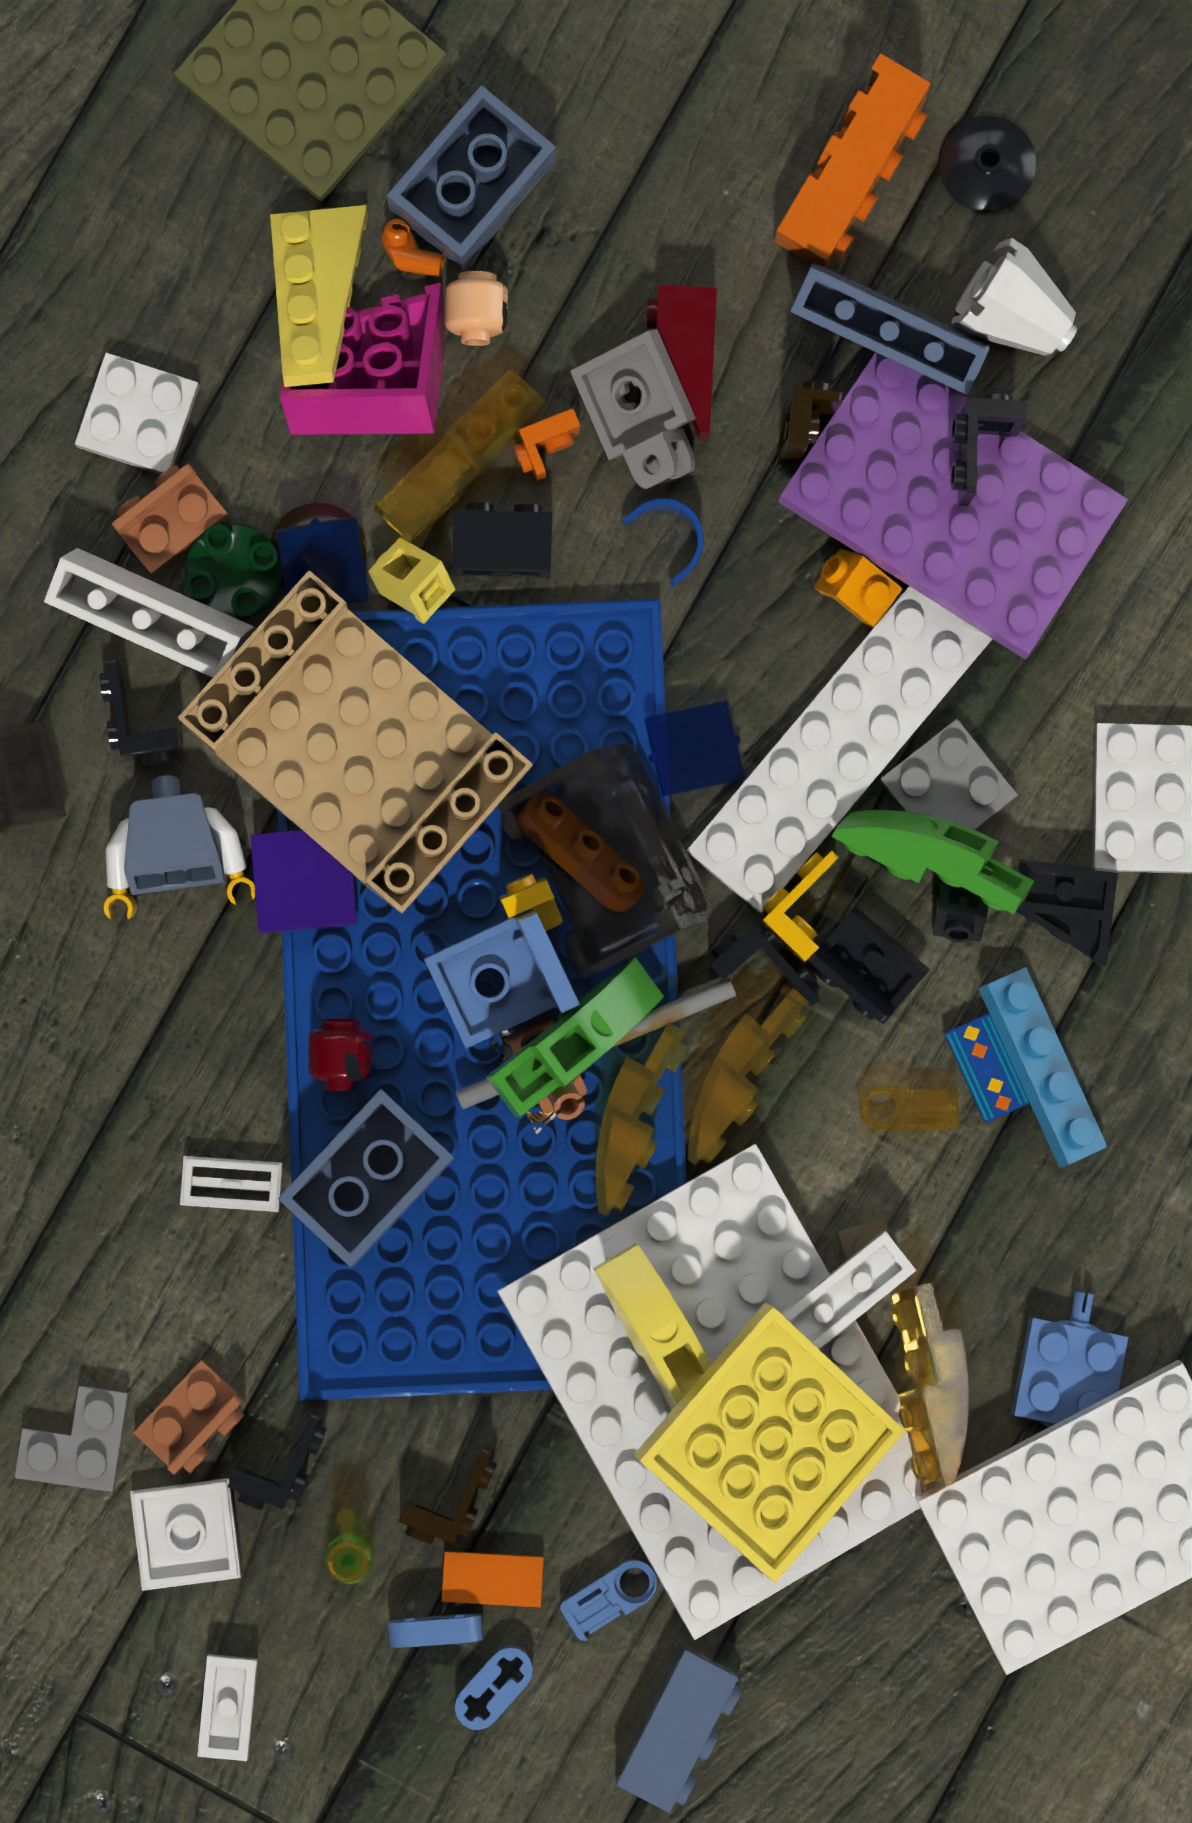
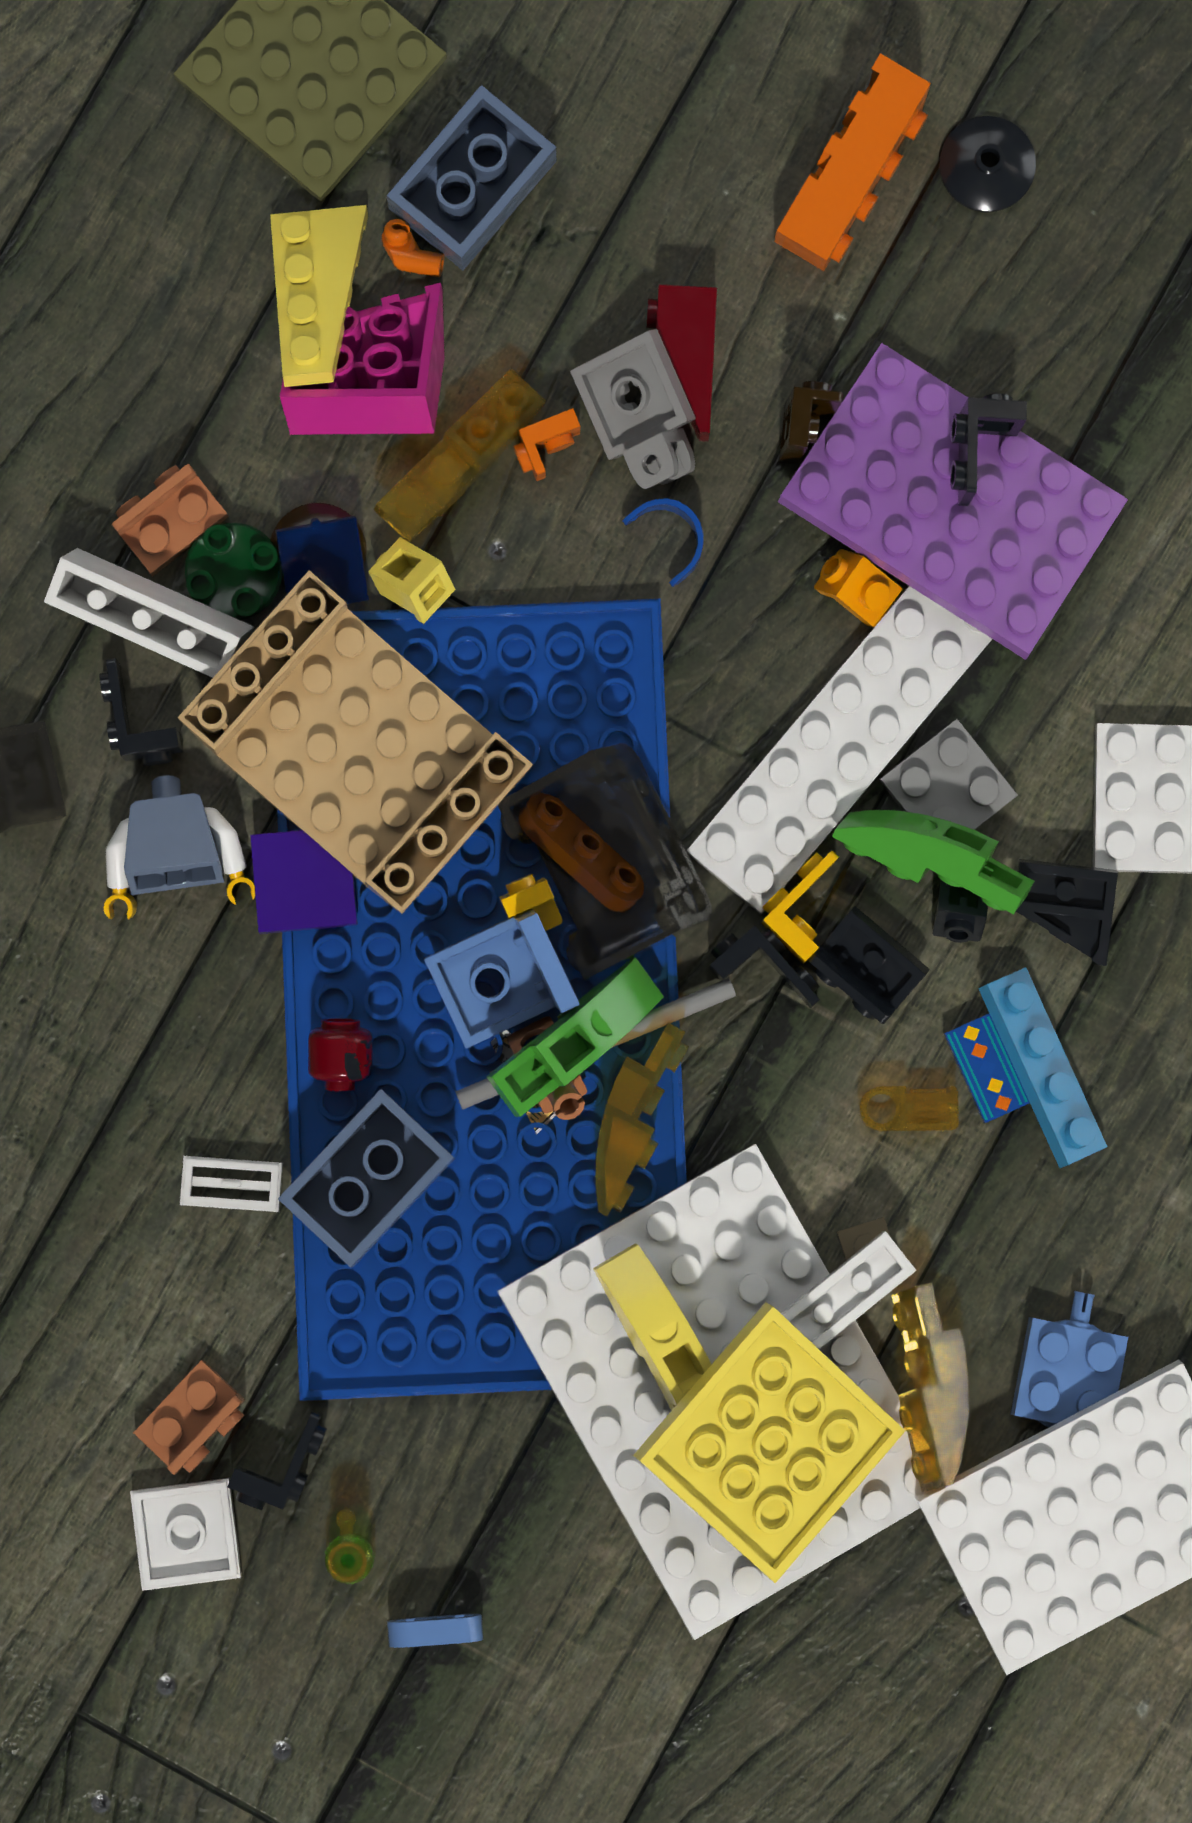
(88, 1454): light grey plate -> none
(137, 414): white plate -> none
(227, 1707): white plate -> none
(427, 1524): dark brown bracket -> none
(476, 307): light nougat head -> none
(485, 1678): medium blue beam -> none
(492, 1578): orange tile -> none
(502, 541): black brick -> none
(603, 1599): medium blue piece -> none
(679, 1730): sand blue brick -> none
(694, 748): clear blue piece -> none
(725, 1091): clear yellow slope -> none
(890, 328): sand blue brick -> none
(1016, 304): white cone -> none

